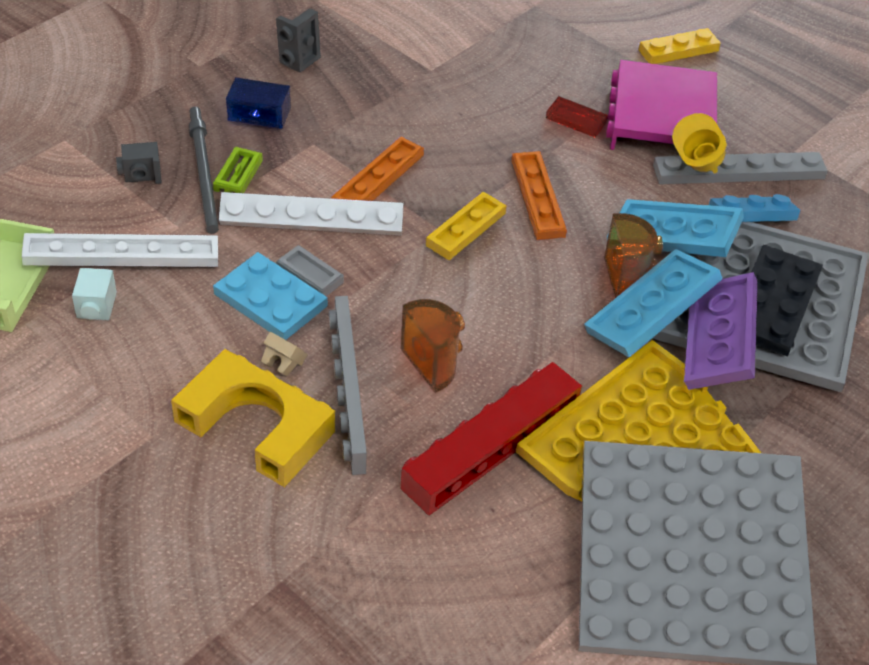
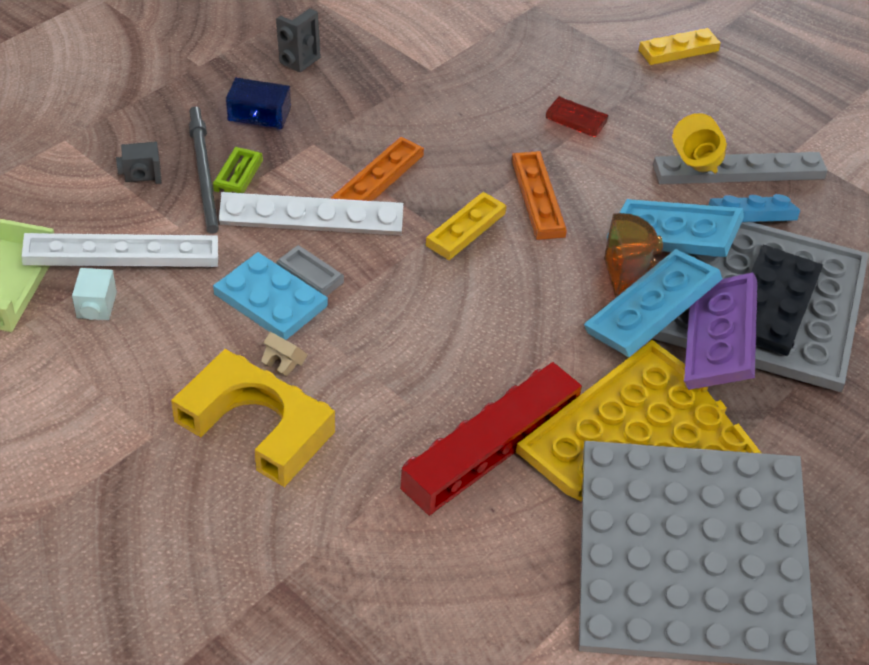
(348, 393): light grey plate -> none
(432, 340): clear orange brick -> none
(655, 98): dark pink panel -> none

